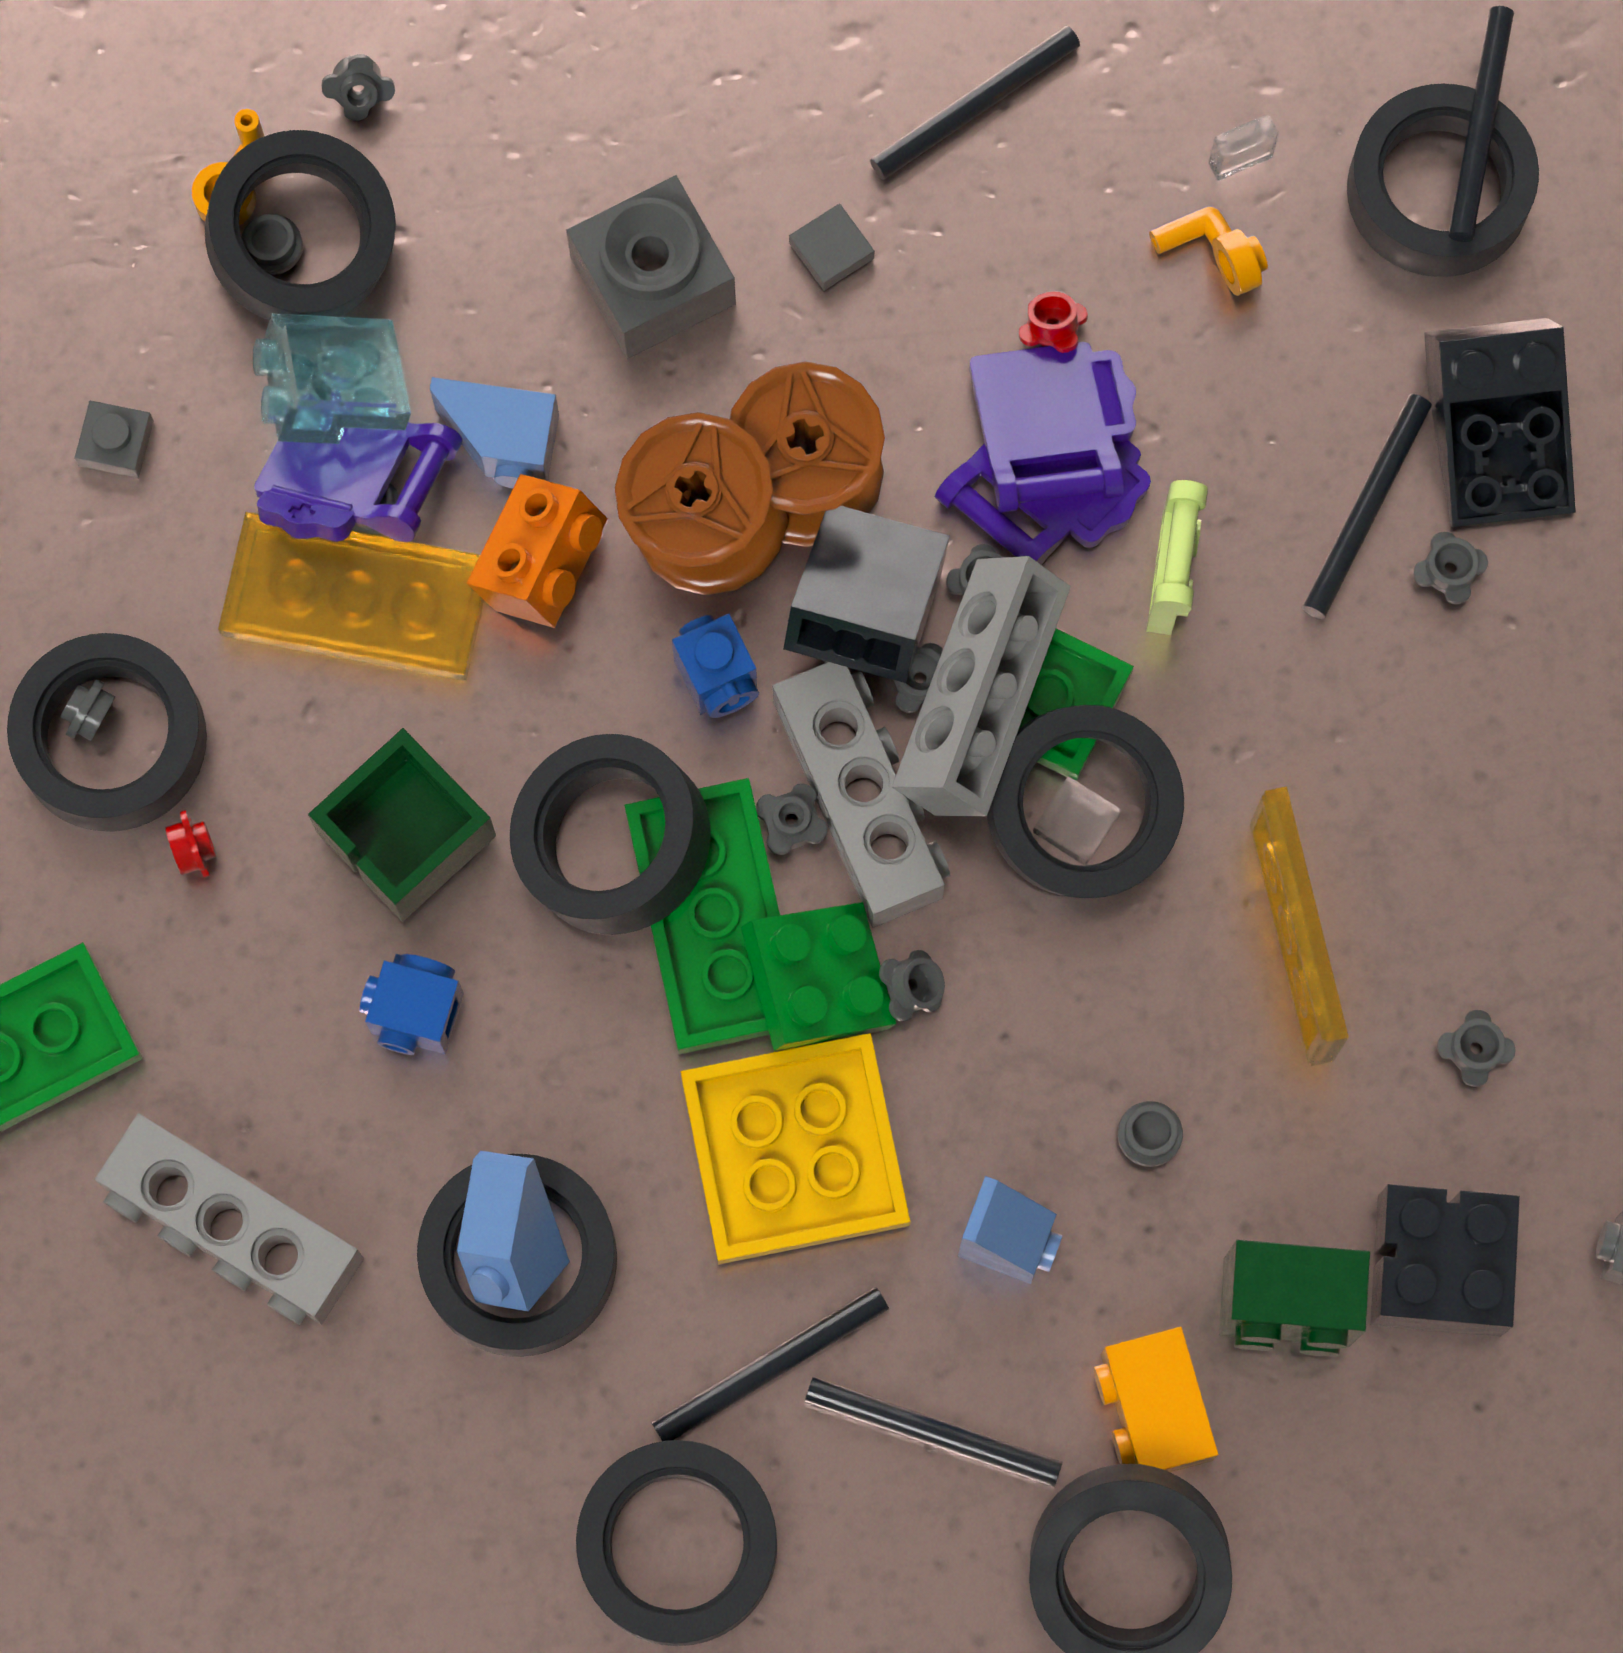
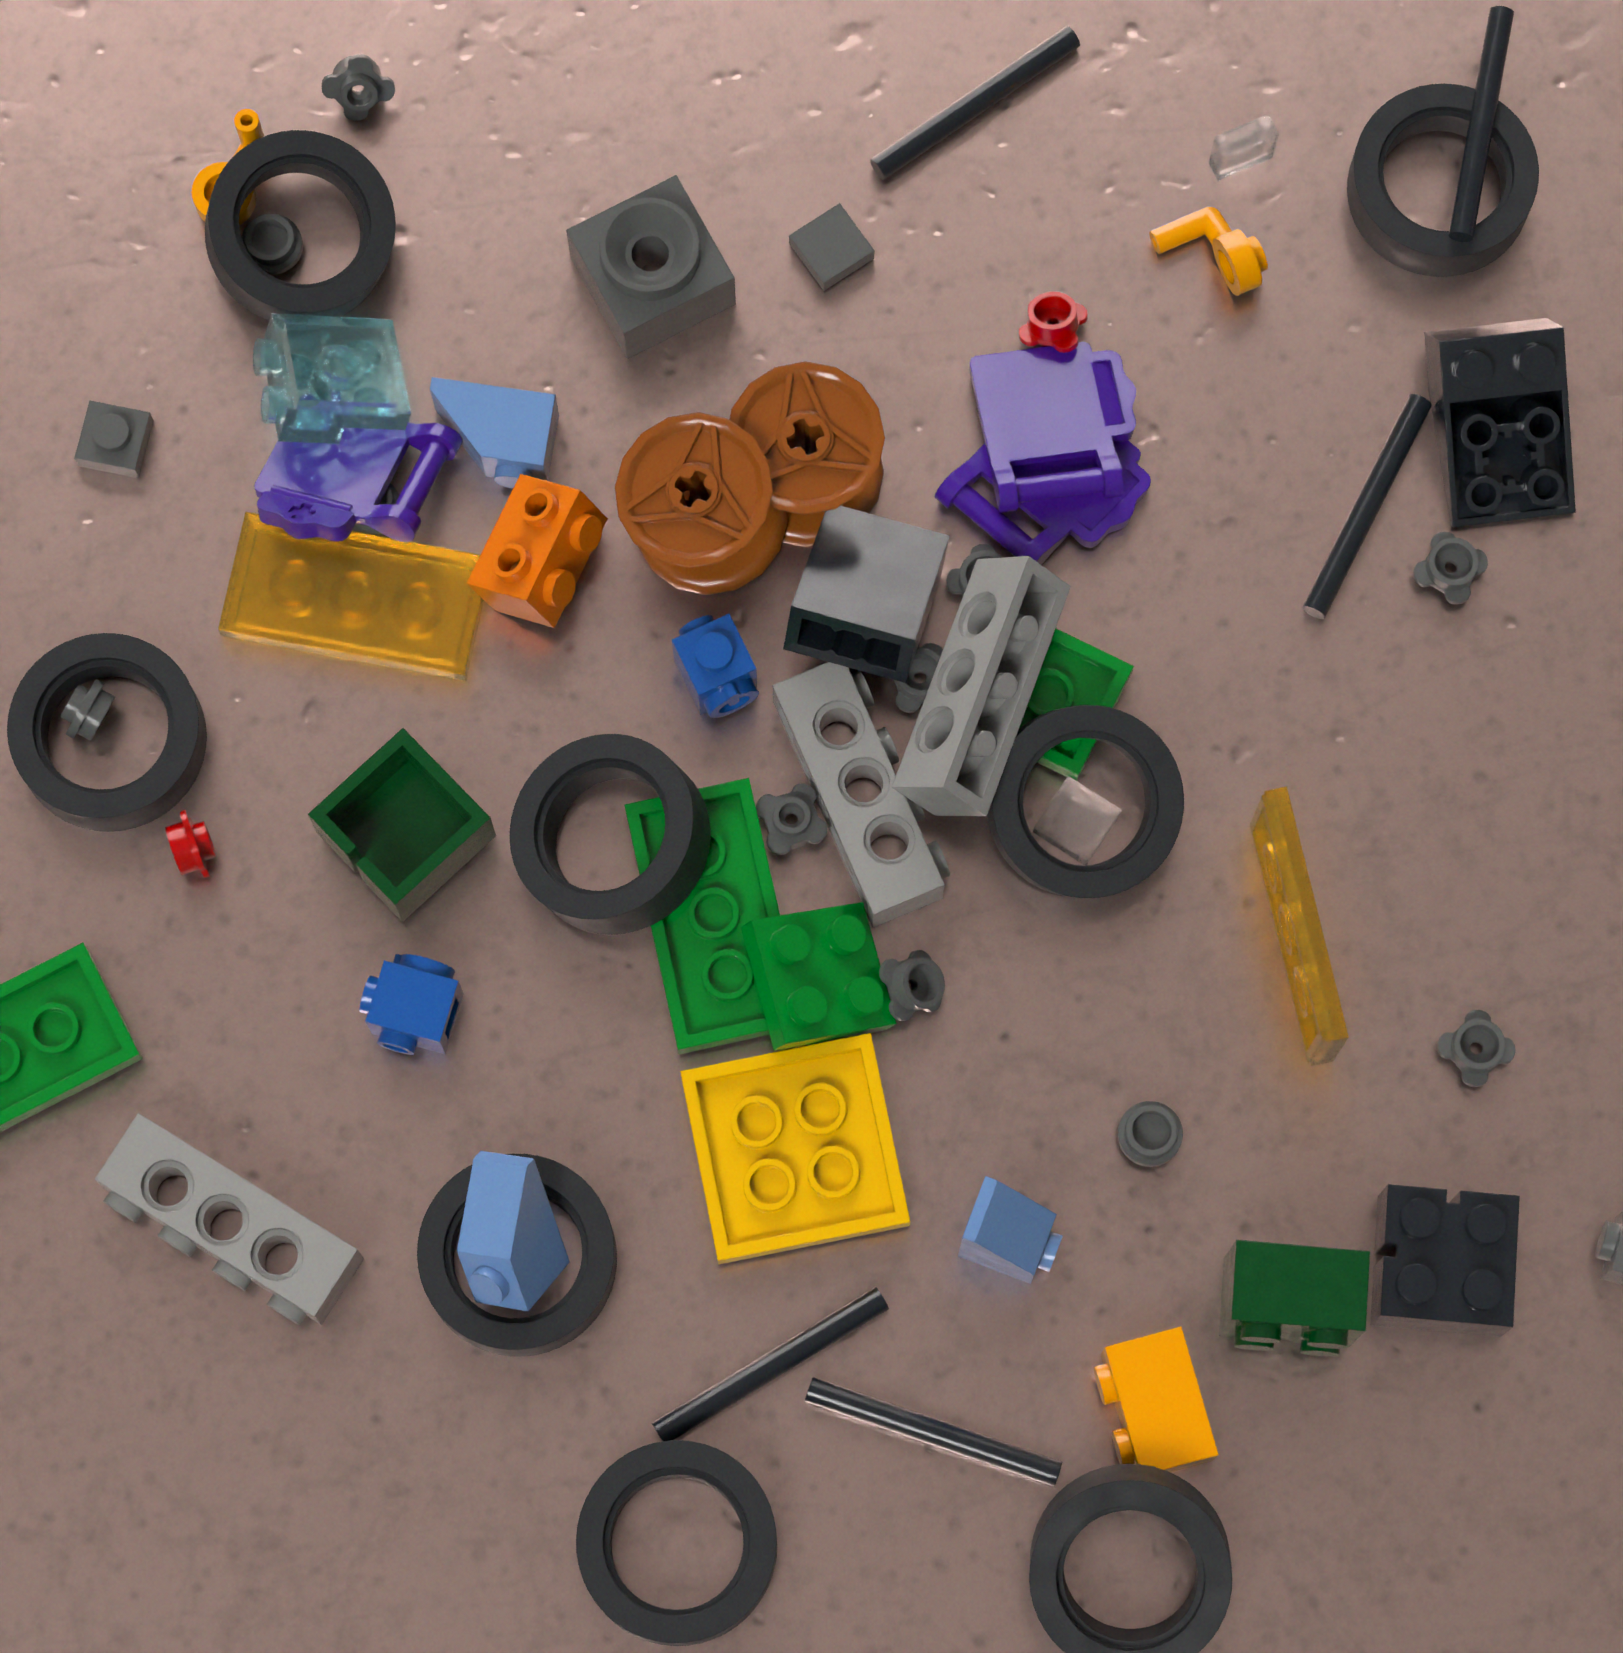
(1177, 545): yellowish green plate -> none

